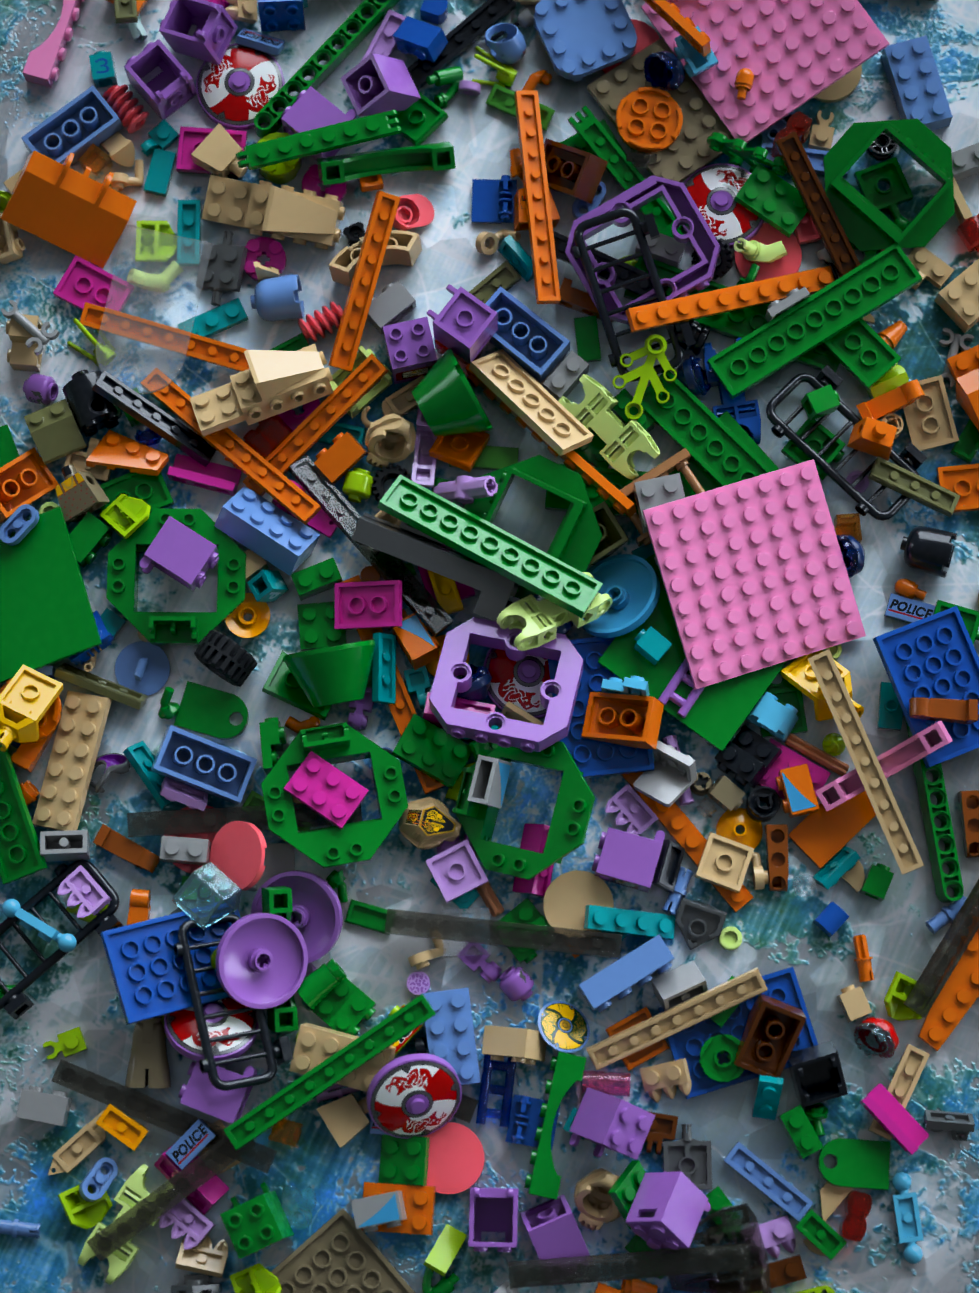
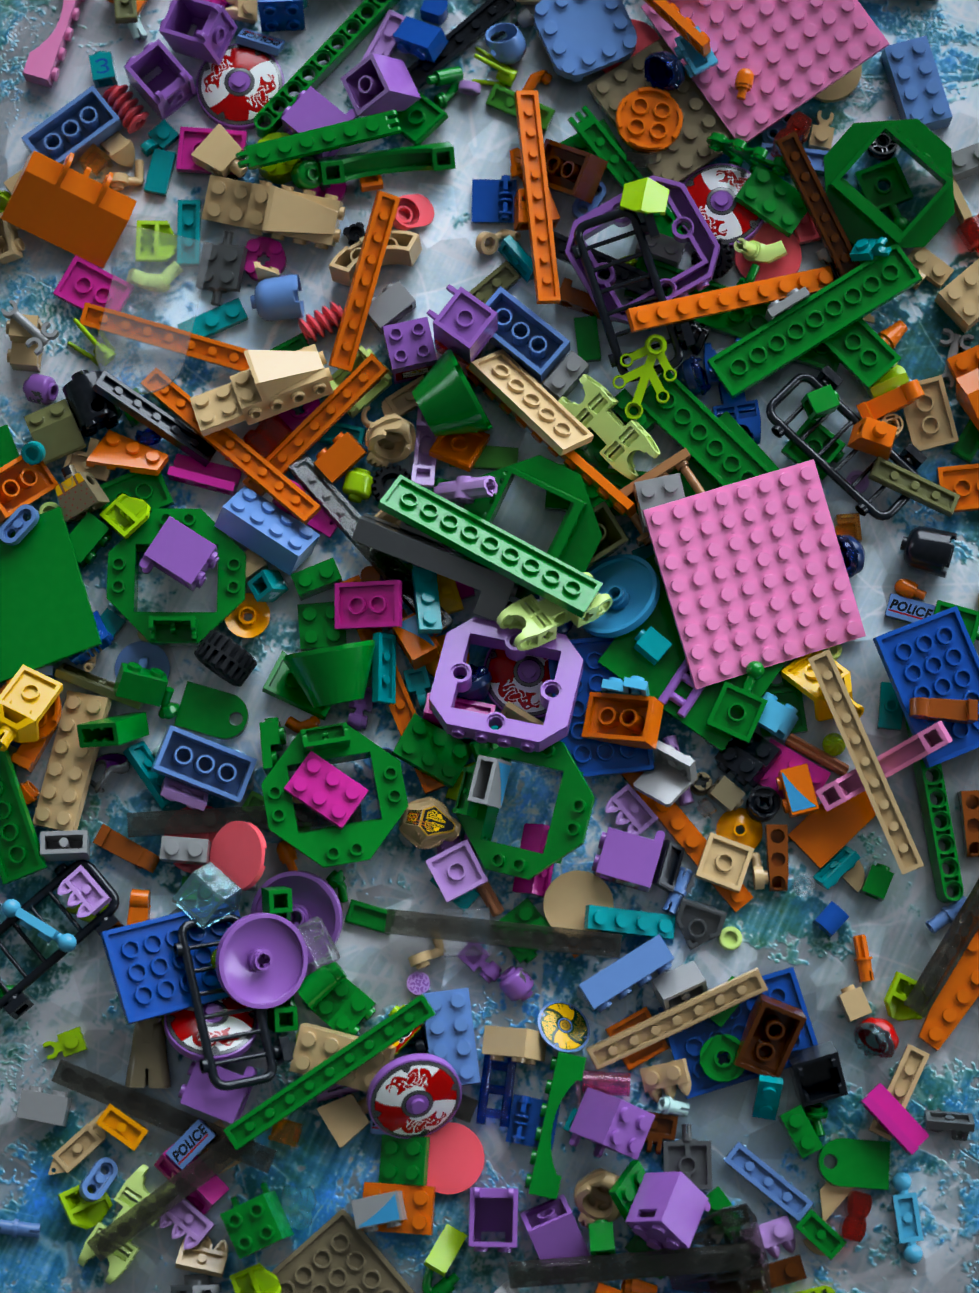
(33, 452): none -> teal tile
(113, 730): none -> green slope
(140, 684): none -> green brick
(287, 855): none -> orange cylinder
(306, 175): none -> green head
(319, 942): none -> clear plate
(426, 601): none -> teal plate
(602, 1237): none -> green brick
(644, 196): none -> lime slope
(668, 1105): none -> light aqua pin
(734, 696): none -> green plate
(868, 248): none -> teal plate

